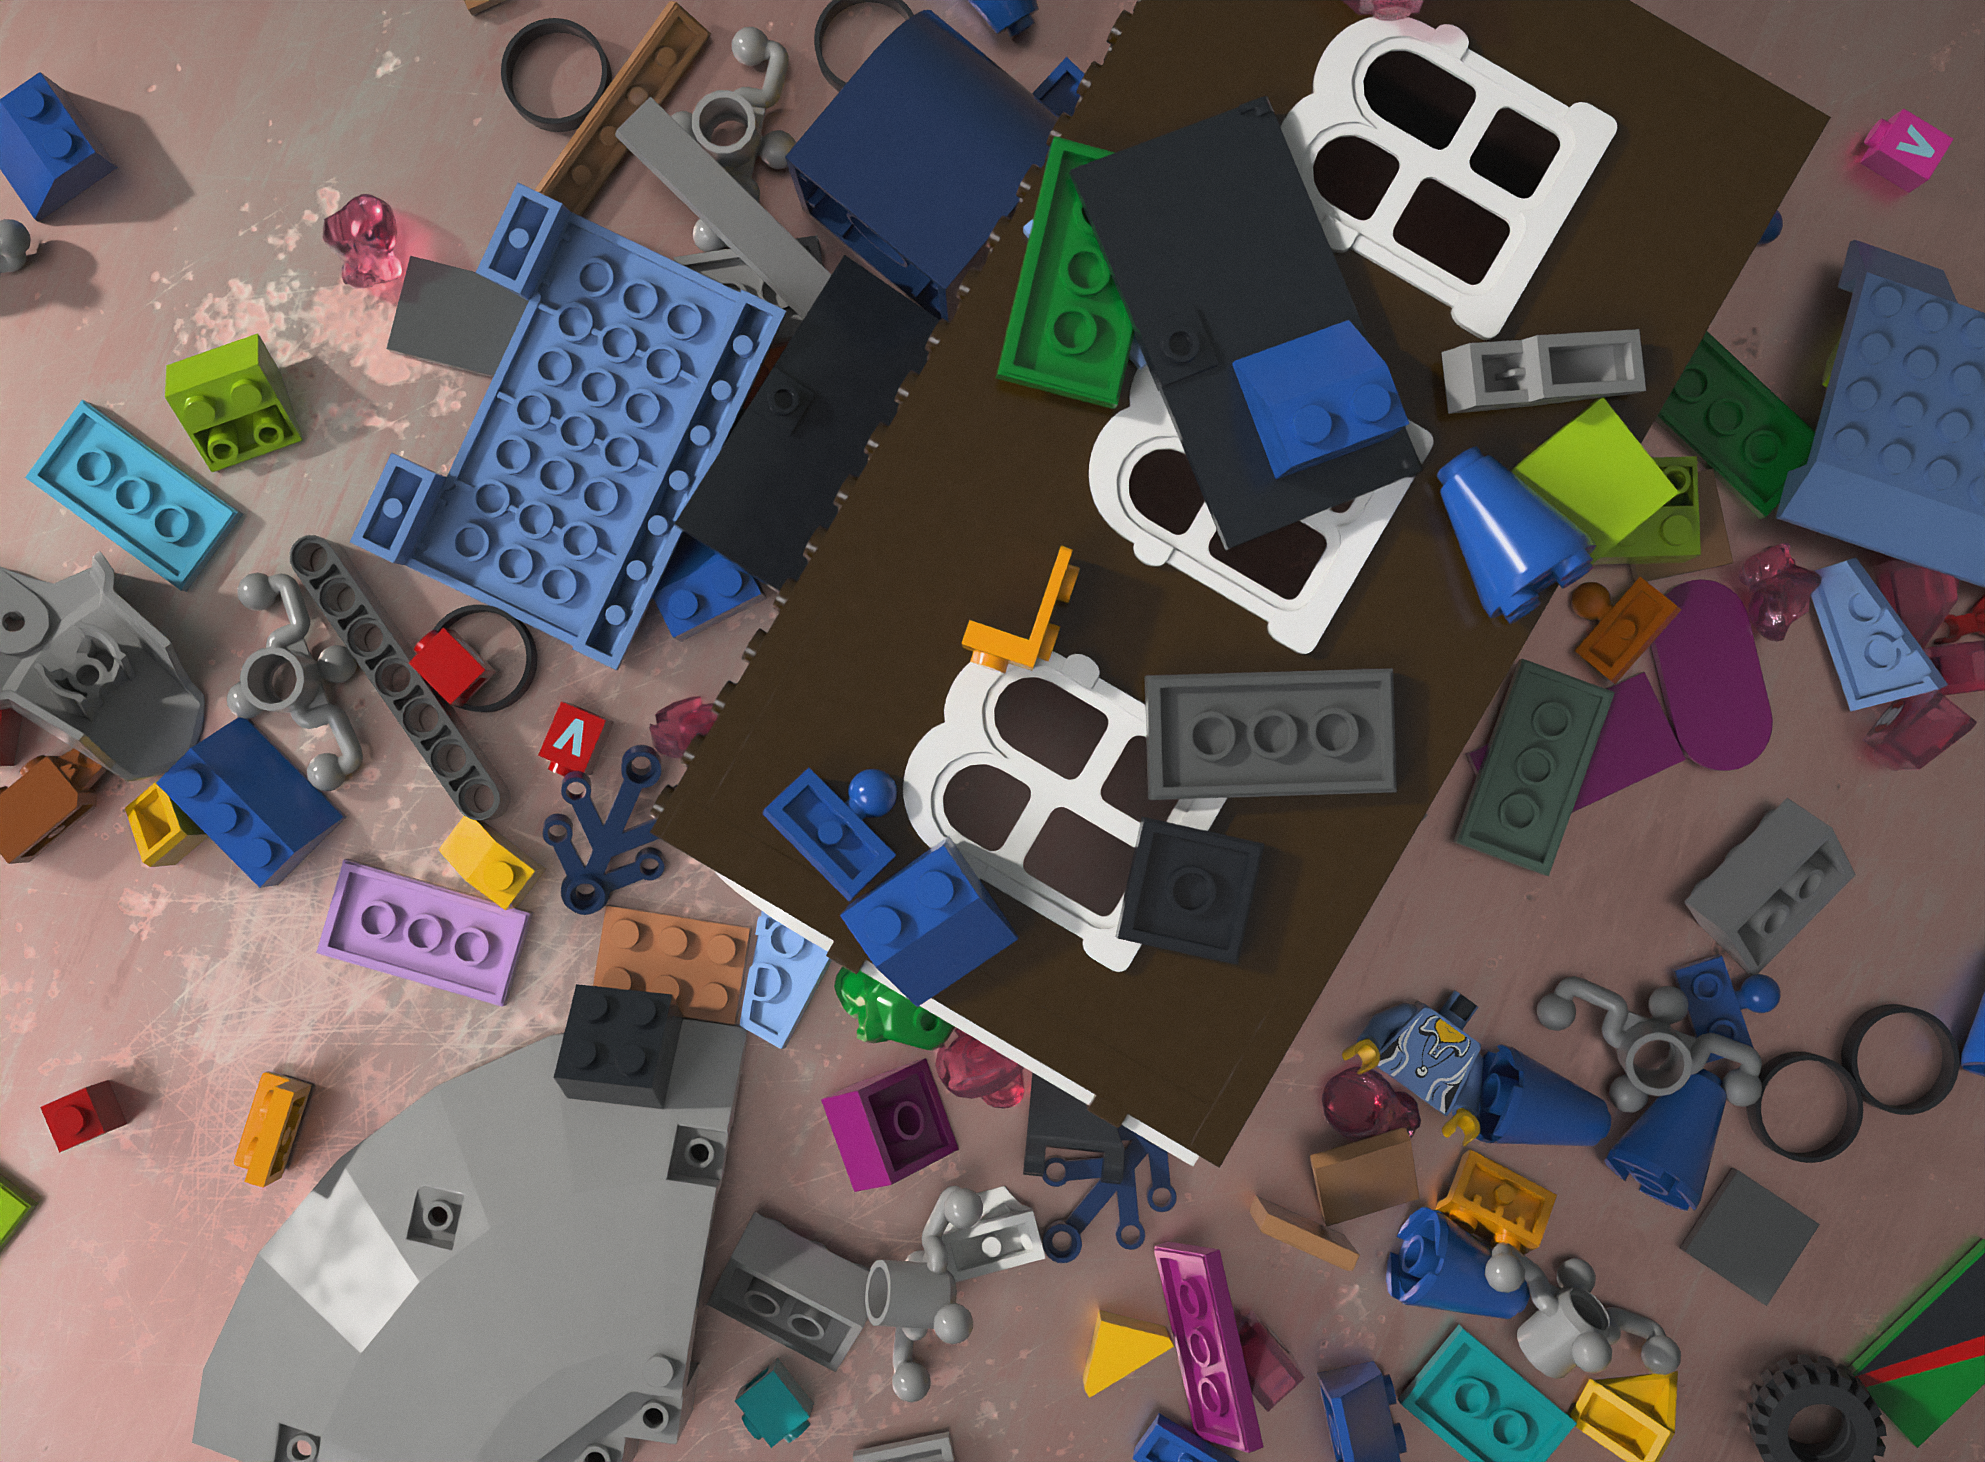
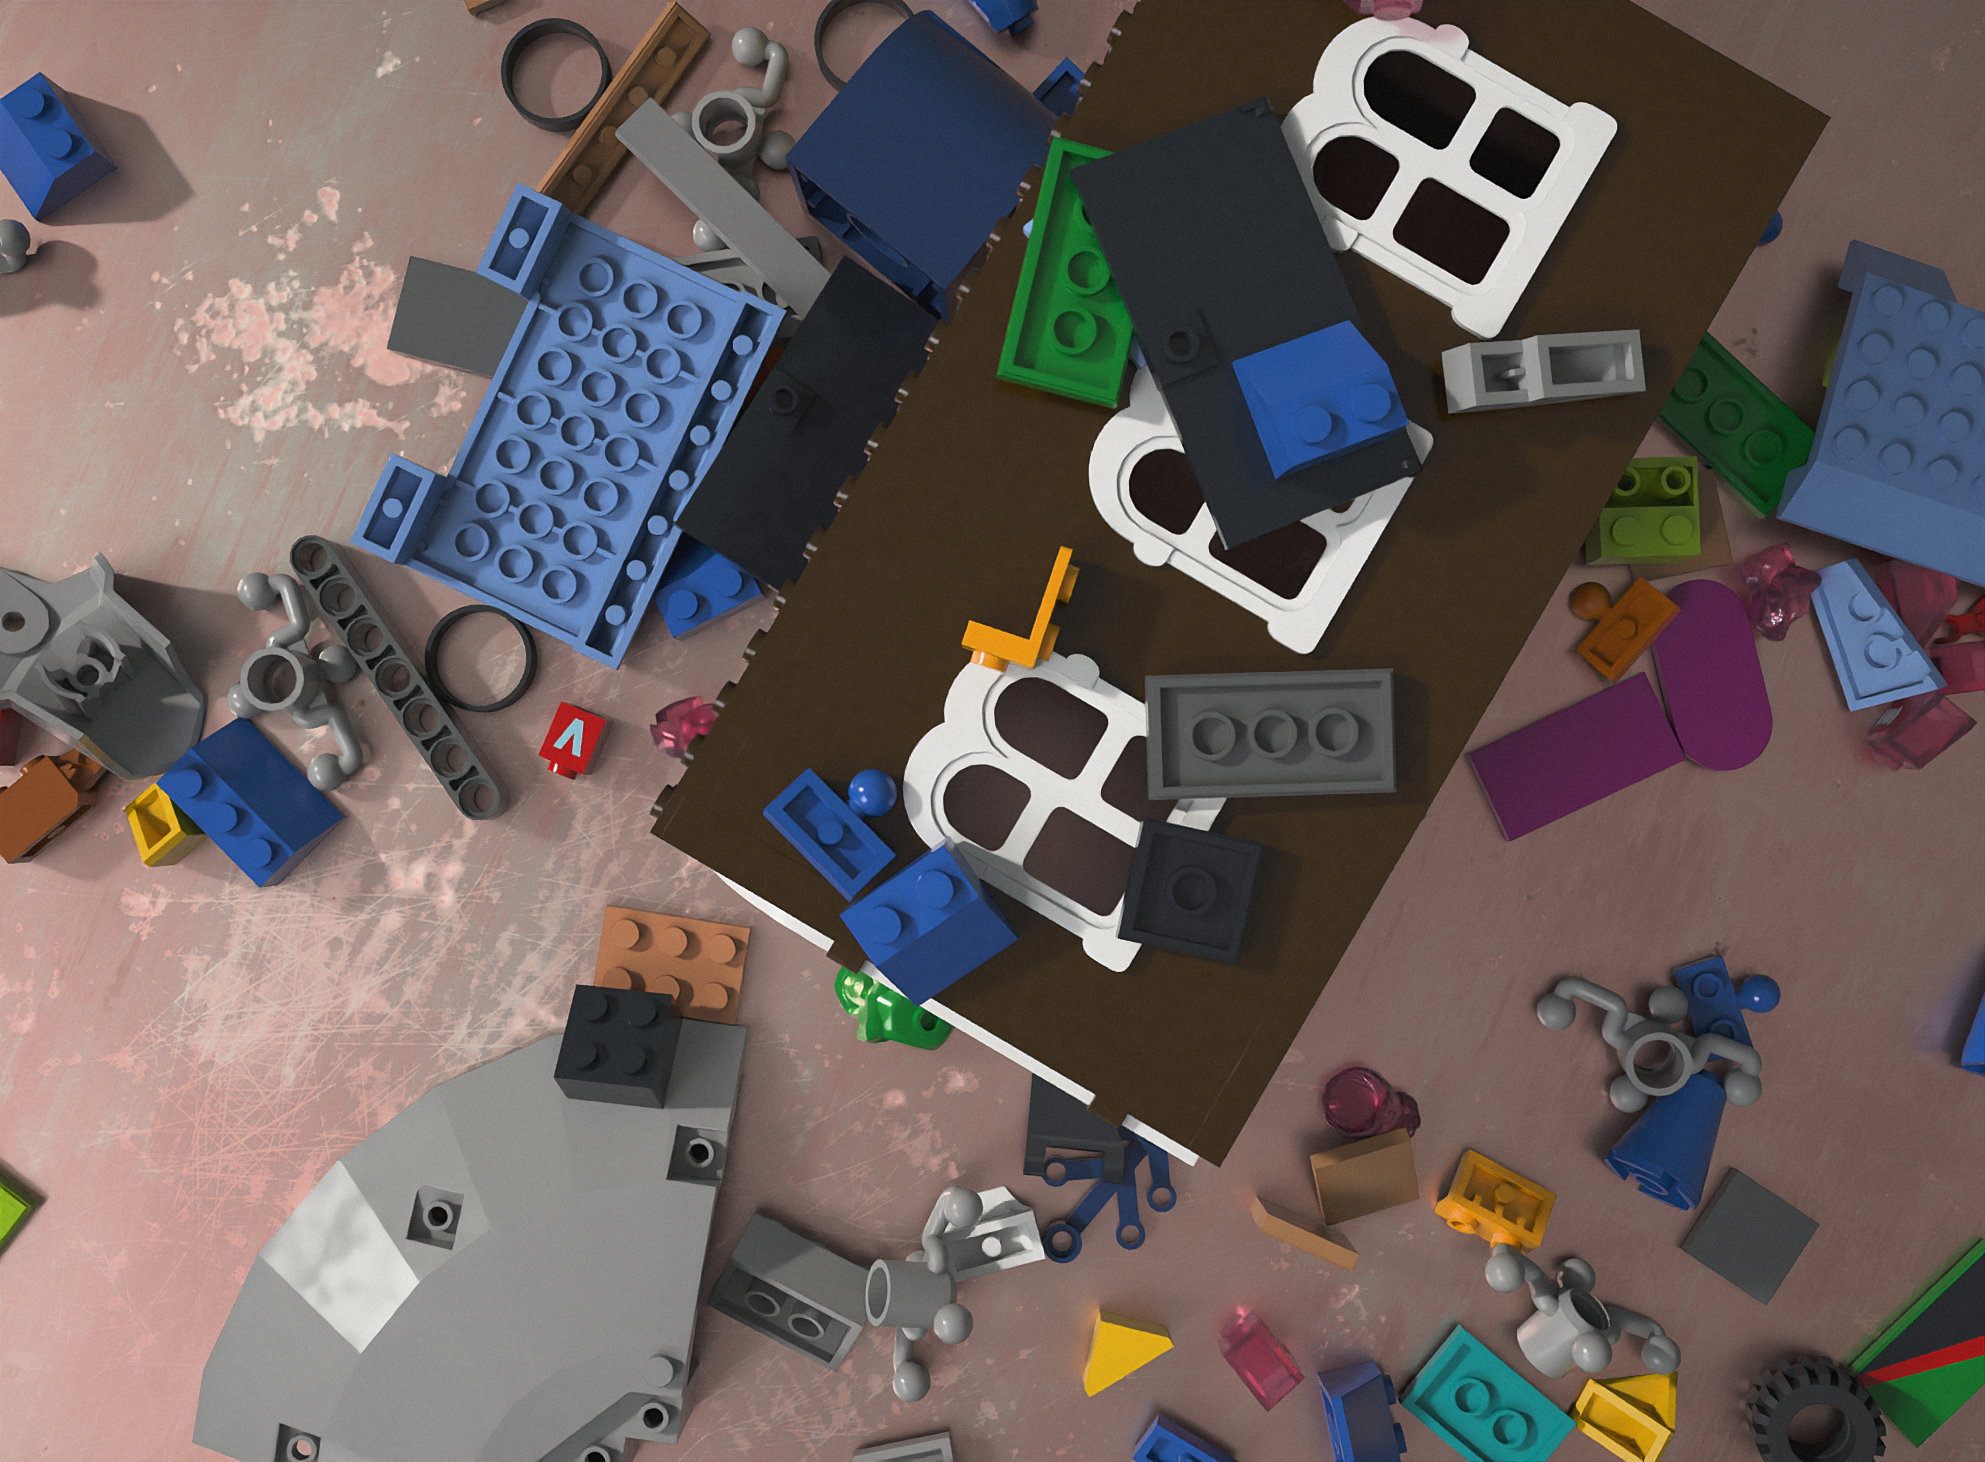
(83, 1115): red brick -> none
(134, 495): medium azure tile -> none
(232, 402): lime slope -> none
(271, 1128): light orange bracket -> none
(364, 240): clear pink hair -> none
(424, 932): lavender tile -> none
(450, 665): red brick -> none
(491, 862): yellow slope -> none
(606, 838): dark blue plant -> none
(774, 1405): teal brick -> none
(780, 981): light blue wing -> none
(890, 1125): magenta slope -> none
(977, 1070): clear pink tile -> none
(1208, 1345): magenta tile -> none
(1428, 1057): medium blue torso -> none
(1445, 1270): blue cone -> none
(1510, 535): blue cone -> none
(1534, 767): sand green tile -> none
(1536, 1105): blue cone -> none
(1597, 476): lime tile -> none
(1771, 885): light grey slope -> none
(1851, 1123): black tyre -> none
(1905, 149): dark pink brick -> none
(1949, 1066): black tyre -> none

